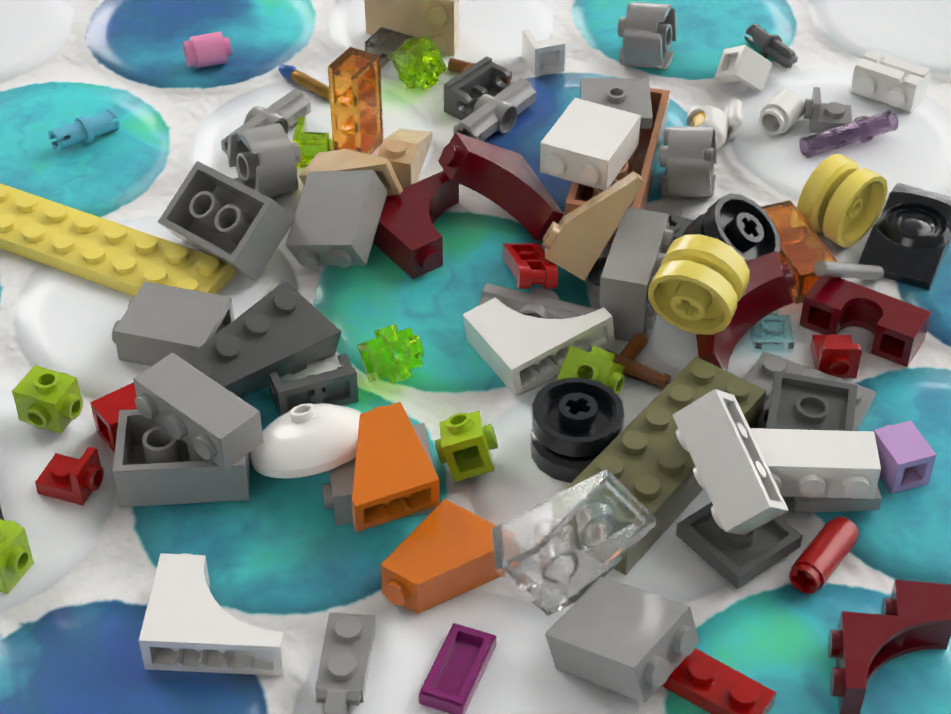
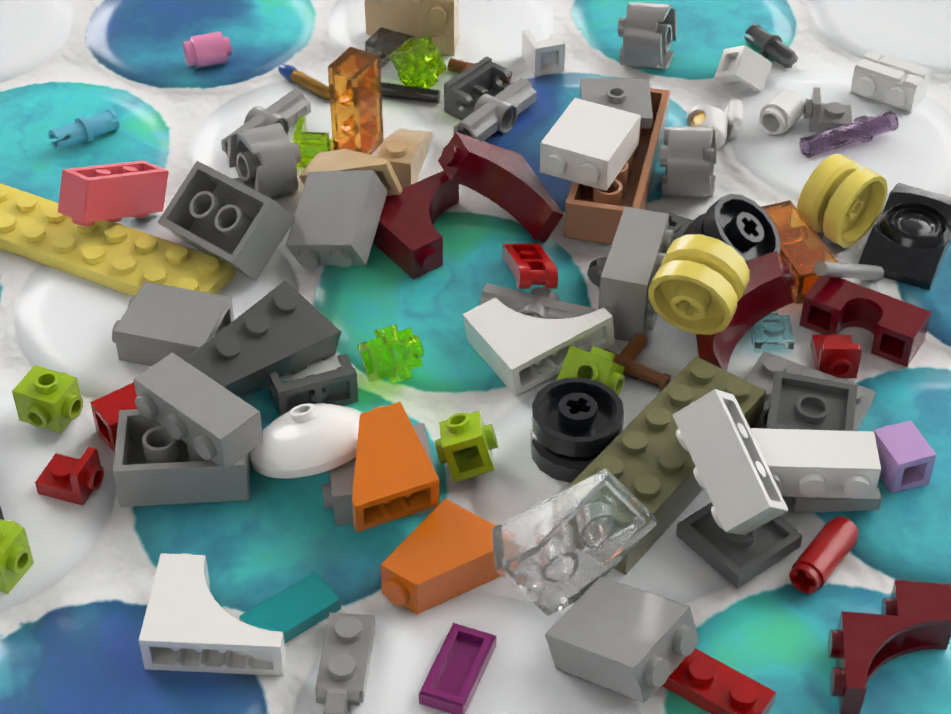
(112, 192): none -> coral brick
(295, 608): none -> teal tile
(410, 92): none -> black bar
(587, 229): tan slope -> none

